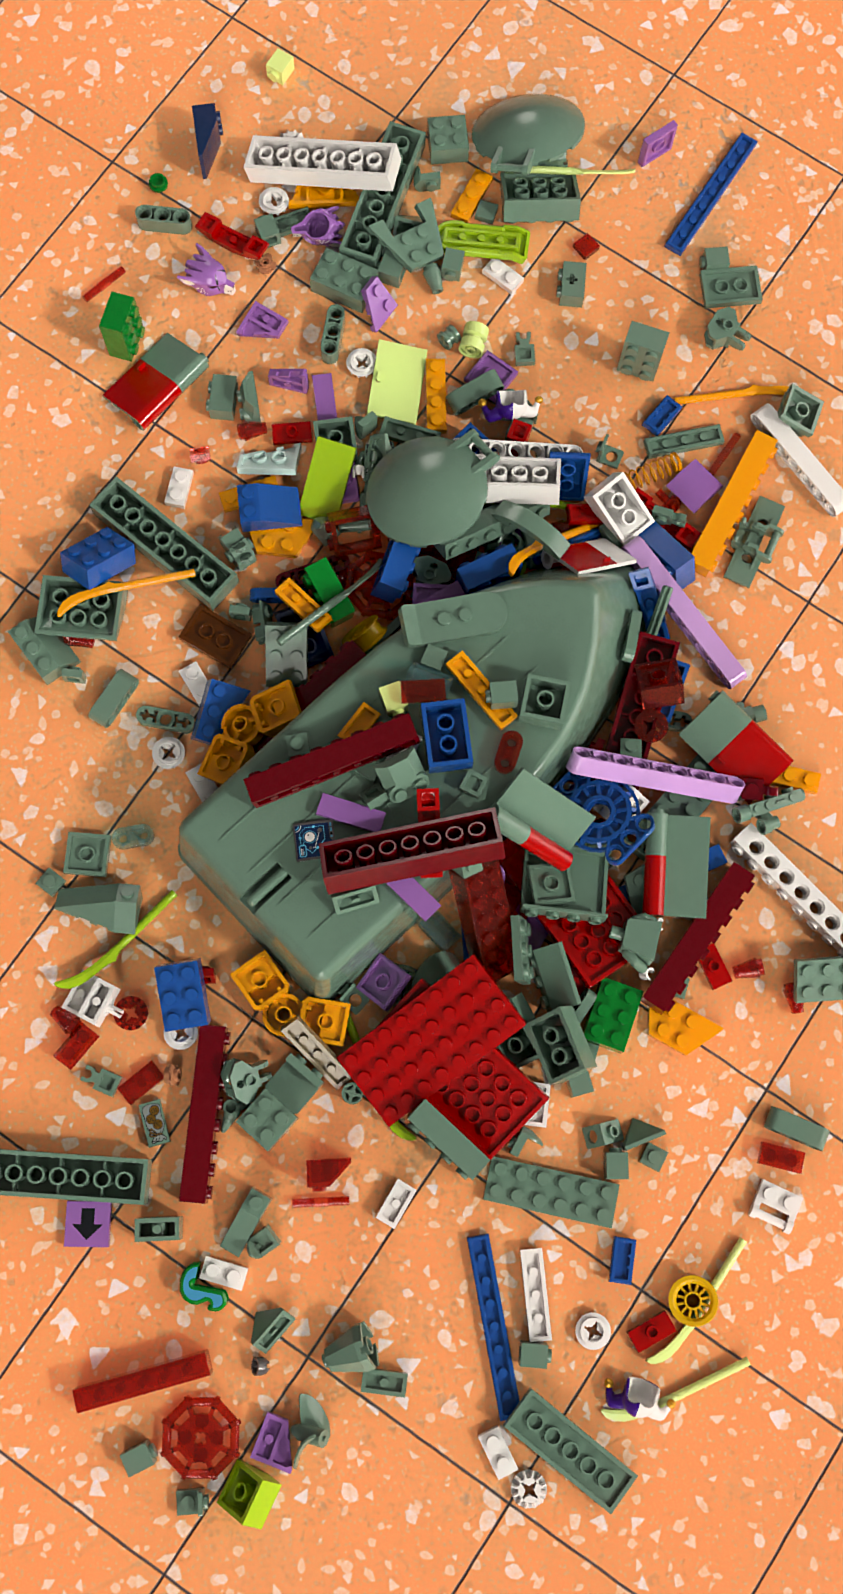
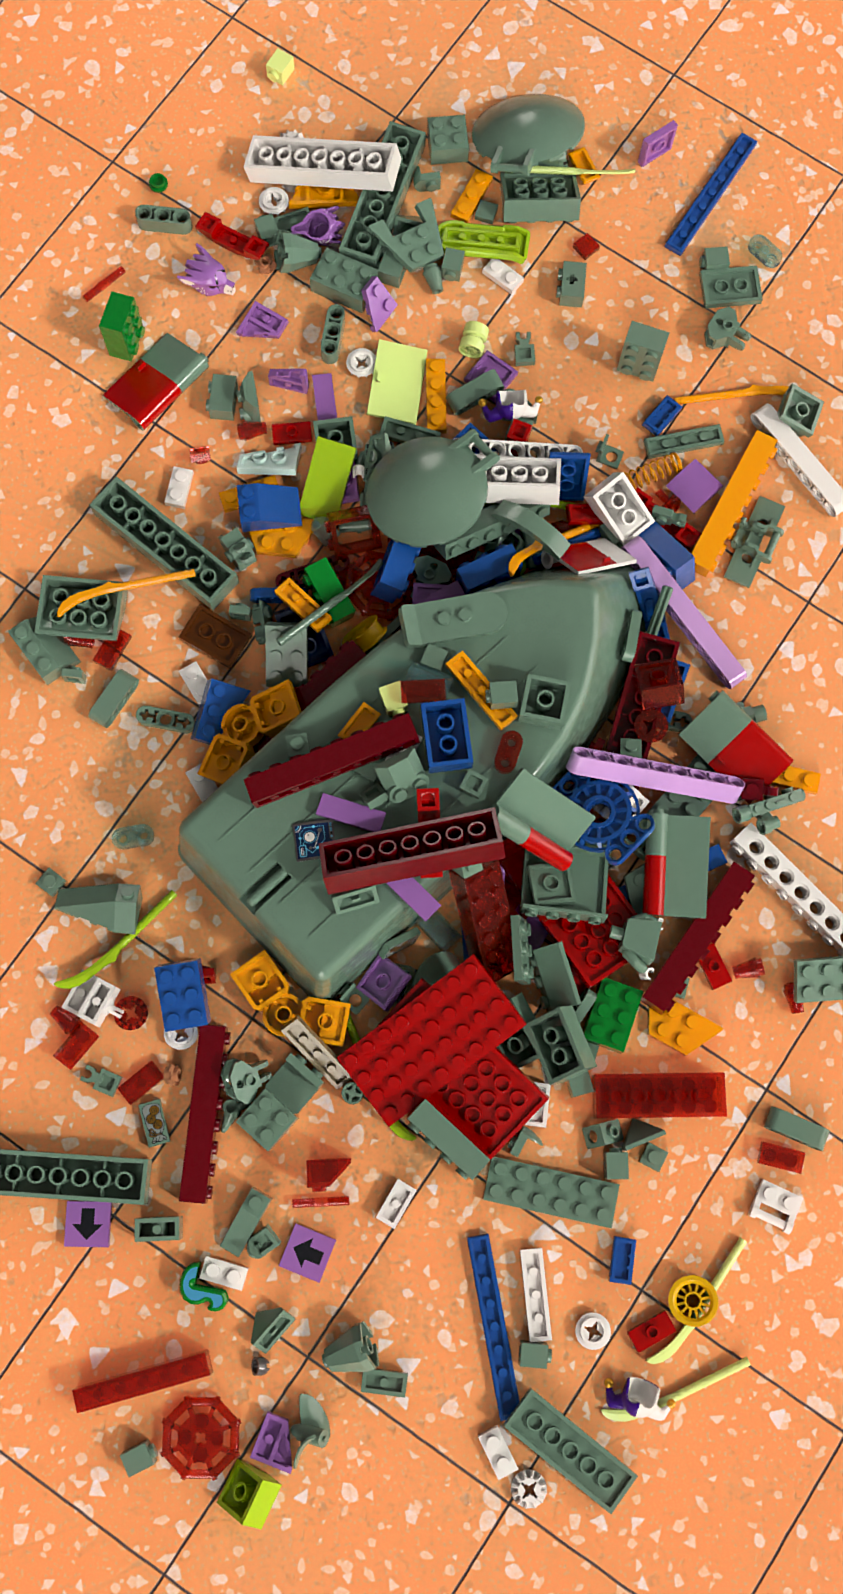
(87, 854): sand green plate -> none
(98, 558): blue brick -> none
(112, 650): none -> clear red plate
(168, 743): white gear -> none
(192, 1501): sand green bracket -> none
(208, 132): dark blue slope -> none
(294, 251): none -> sand green cone
(307, 1252): none -> medium lavender tile
(365, 425): sand green tile -> none
(399, 943): none -> sand green tile
(449, 337): sand green wheel -> none
(581, 159): none -> light orange tile
(659, 1095): none -> clear red brick
(724, 453): clear red piece -> none
(766, 251): none -> clear light blue plate

